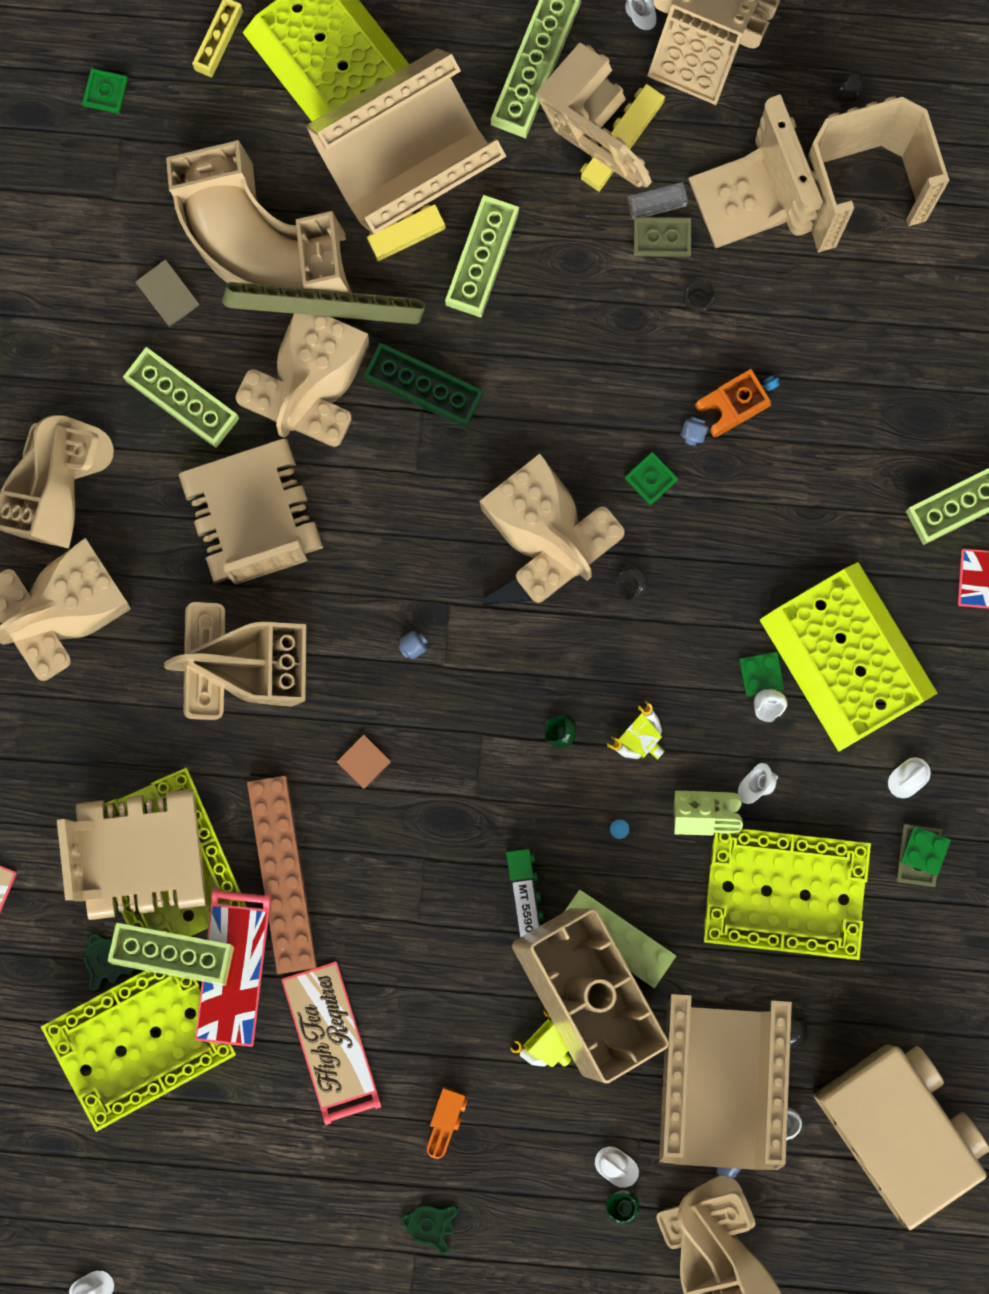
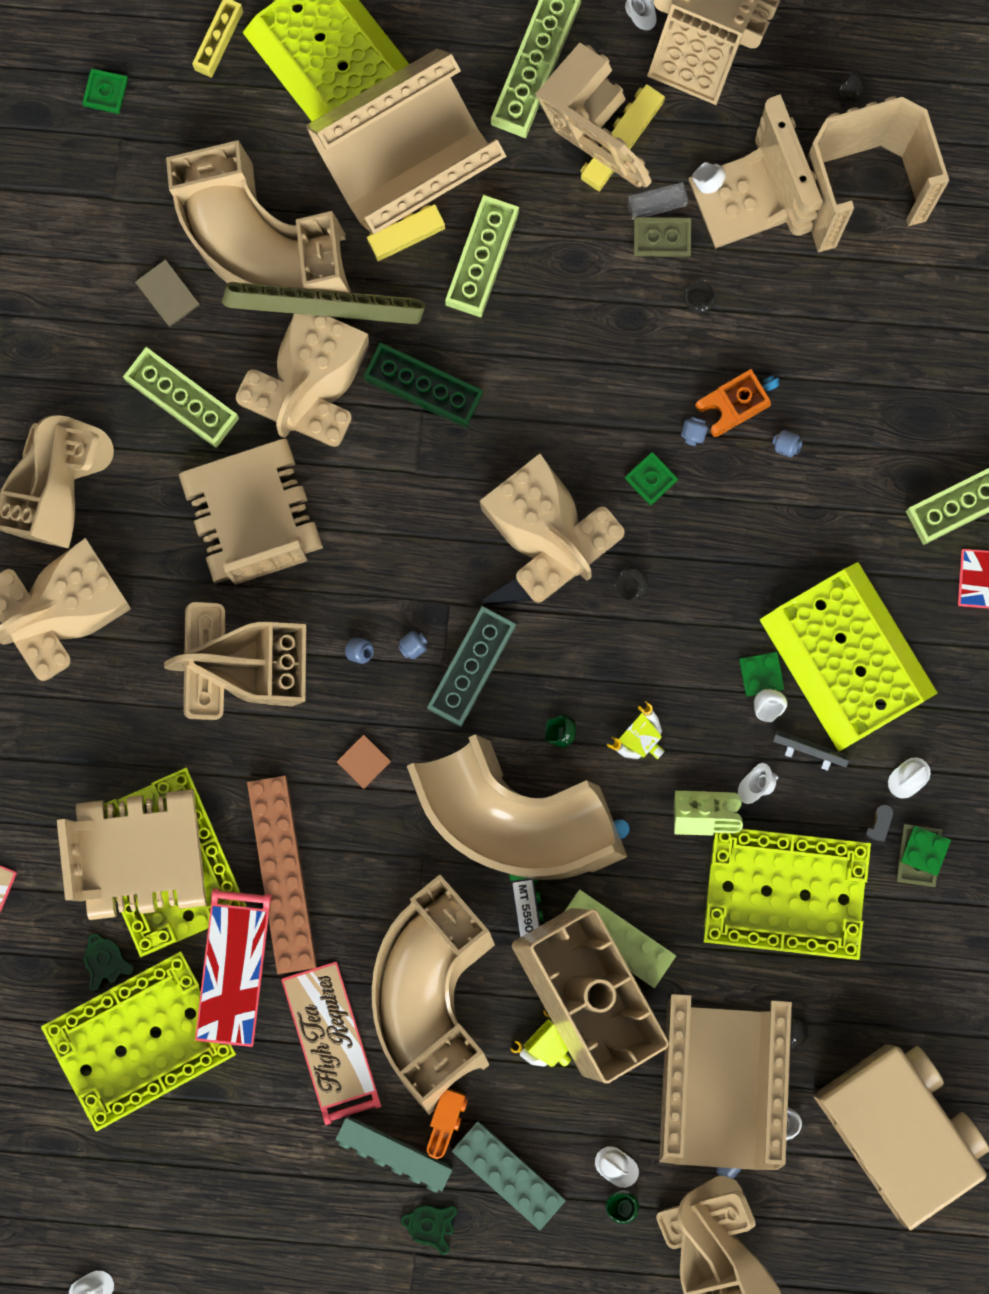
(171, 954): yellowish green brick -> none
(359, 650): none -> sand blue head
(394, 1153): none -> sand green brick
(416, 988): none -> tan piece
(471, 666): none -> sand green brick
(508, 1175): none -> sand green brick
(510, 831): none -> tan piece
(709, 177): none -> white hair
(787, 443): none -> sand blue head
(796, 743): none -> dark grey hinge
(883, 818): none -> dark grey leg

